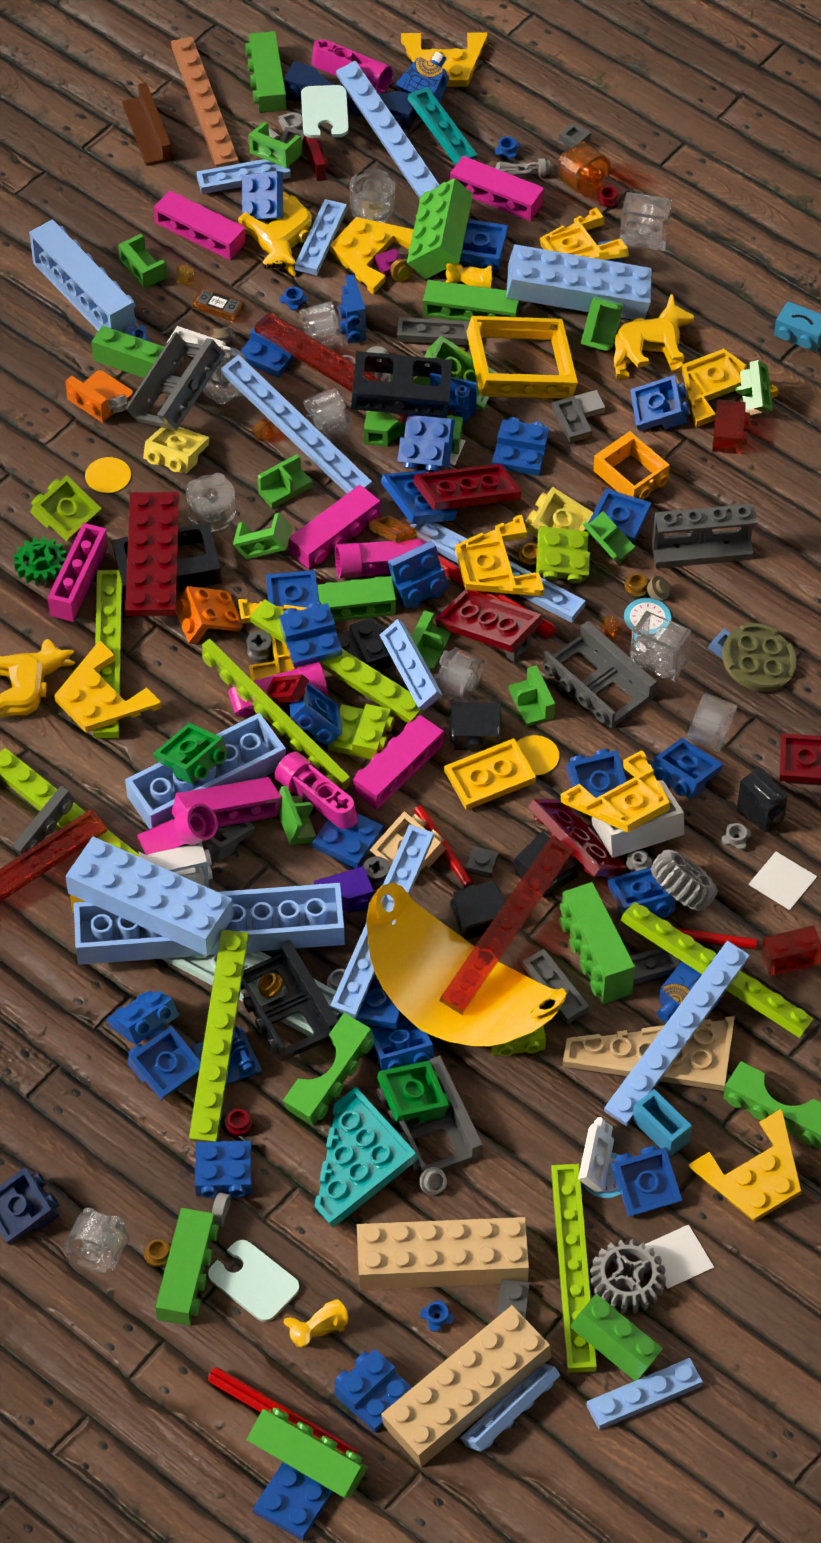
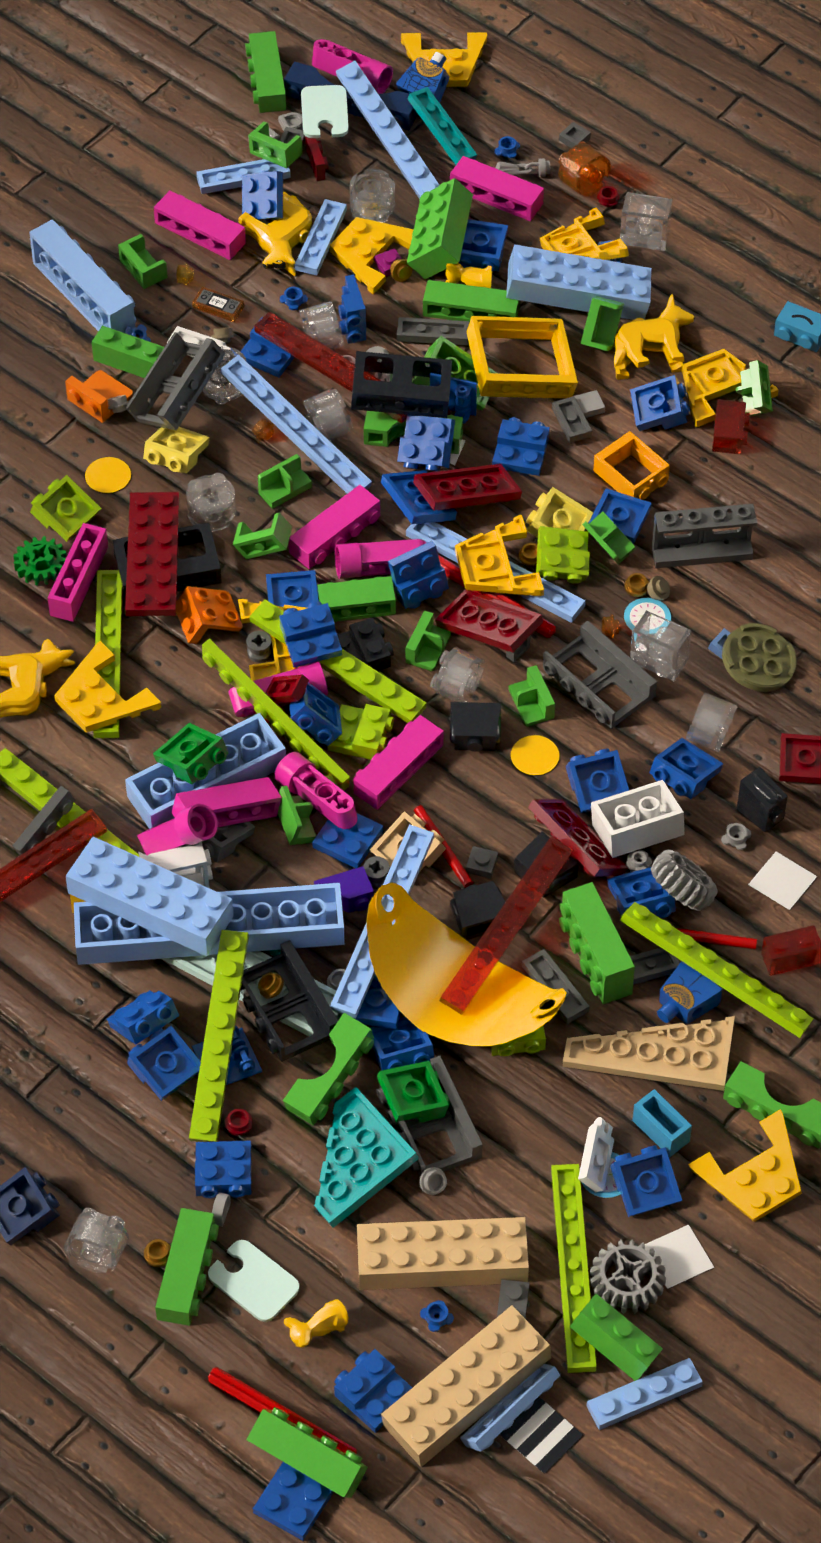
(147, 127): reddish brown panel -> none
(204, 102): nougat plate -> none
(393, 529): clear orange tile -> none
(411, 664): light blue plate -> none
(490, 774): yellow plate -> none
(541, 1435): none -> sticker
(627, 804): yellow wing -> none
(677, 1032): light blue plate -> none

